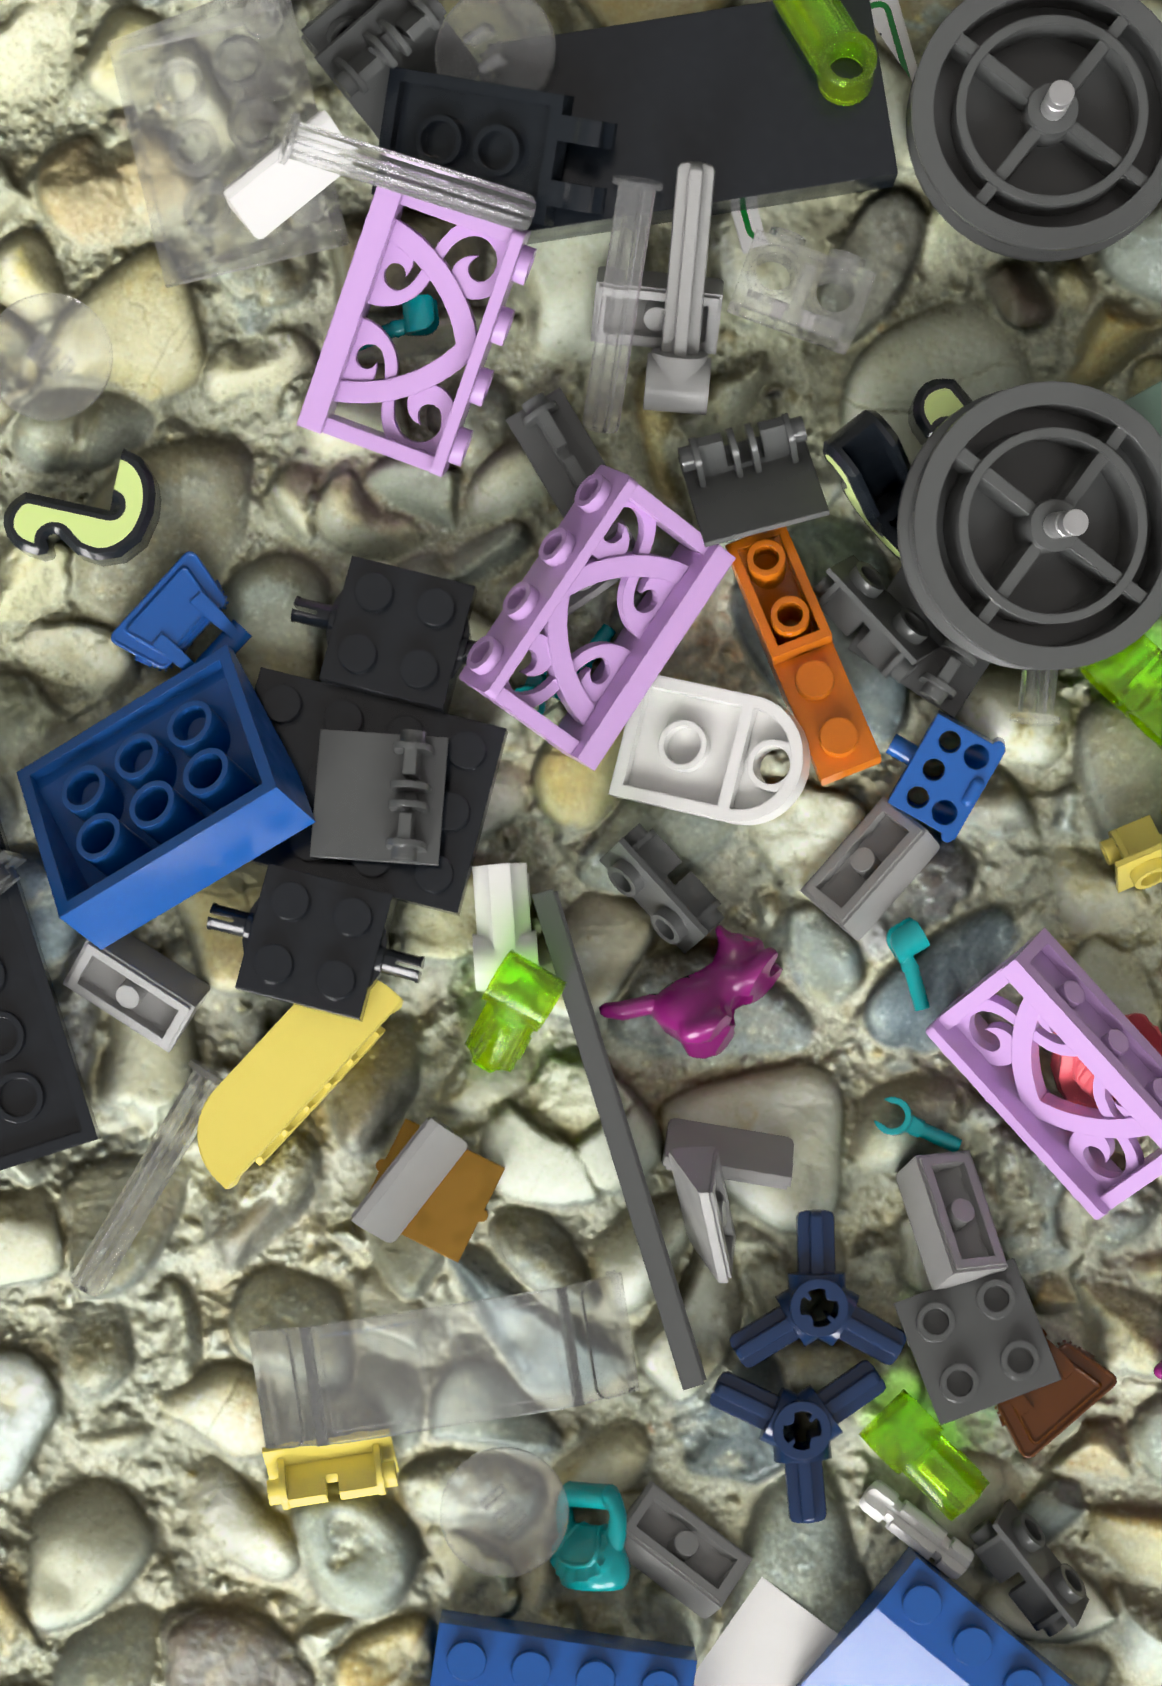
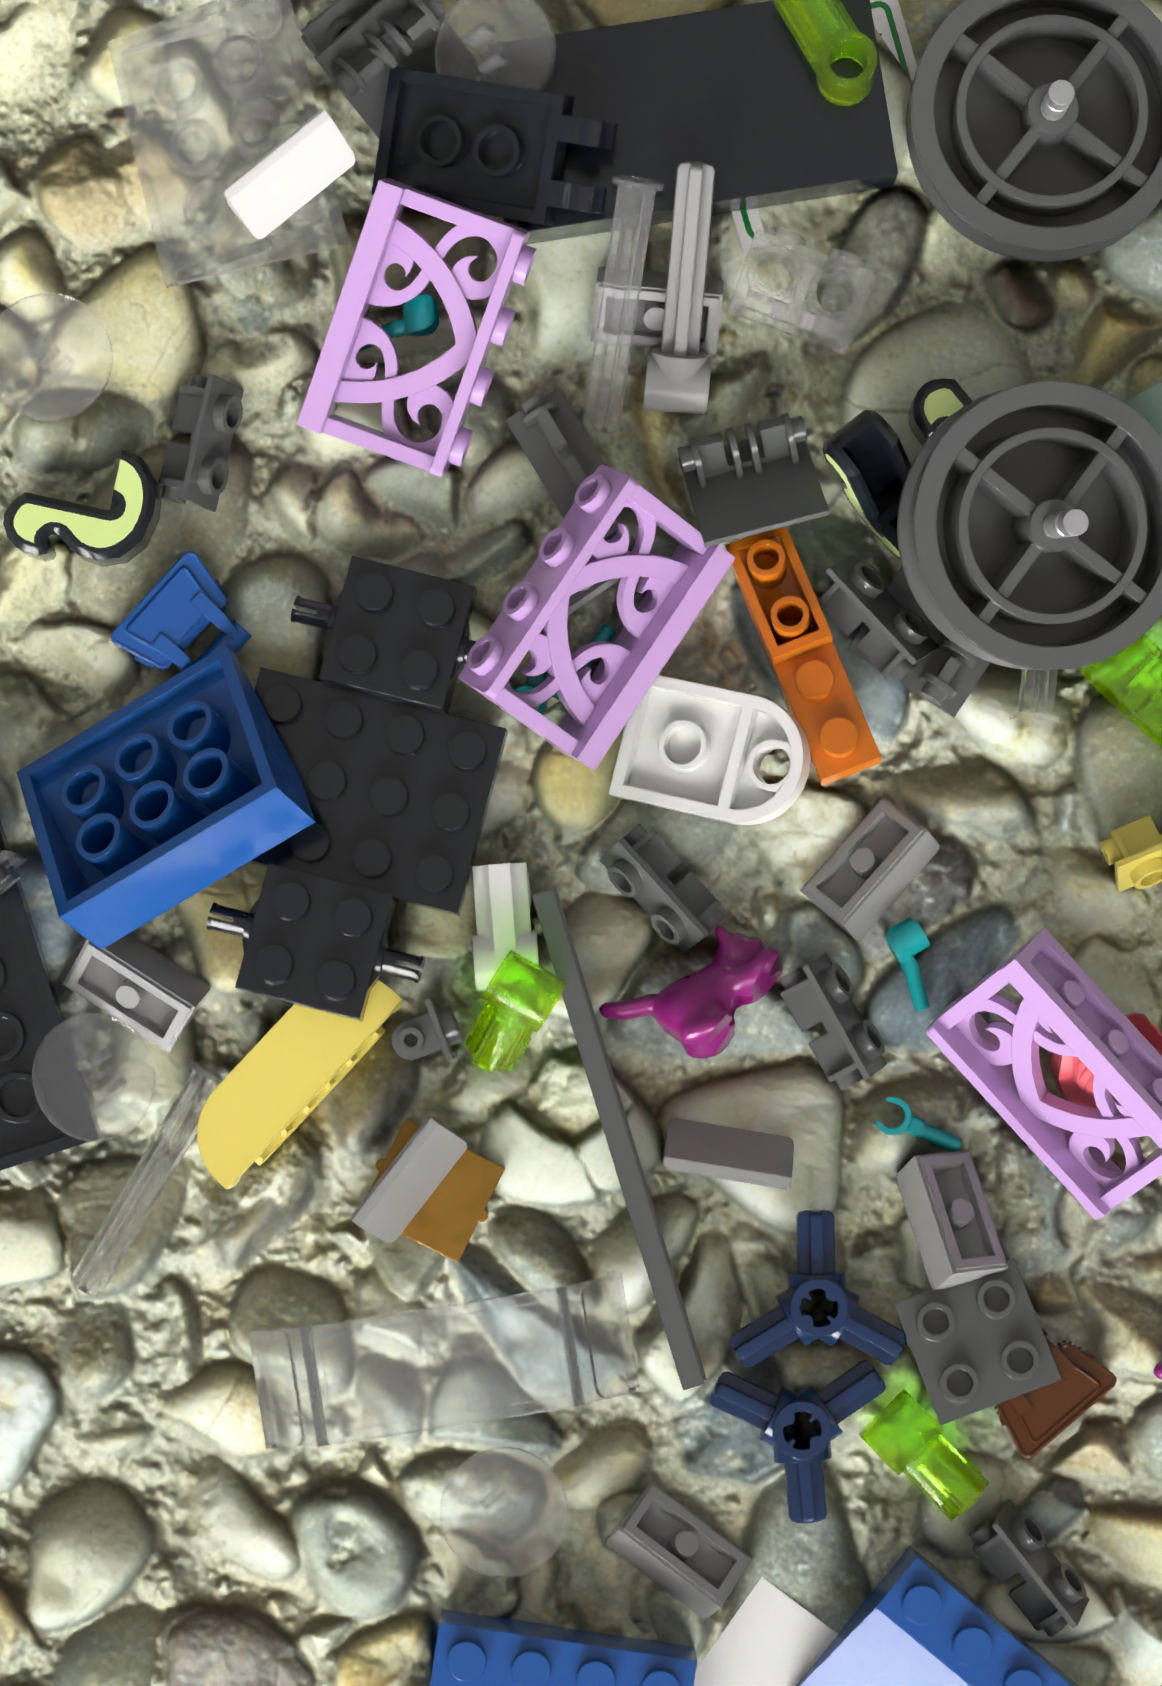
(94, 1077): none -> clear piece
(211, 414): none -> dark grey hinge
(302, 1473): light yellow hinge -> none
(379, 796): dark grey hinge -> none
(405, 175): clear axle -> none
(428, 1033): none -> dark grey hinge
(593, 1554): teal piece -> none
(705, 1207): light grey slope -> none
(850, 1041): none -> dark grey hinge
(916, 1529): white axle -> none
(959, 785): blue piece -> none

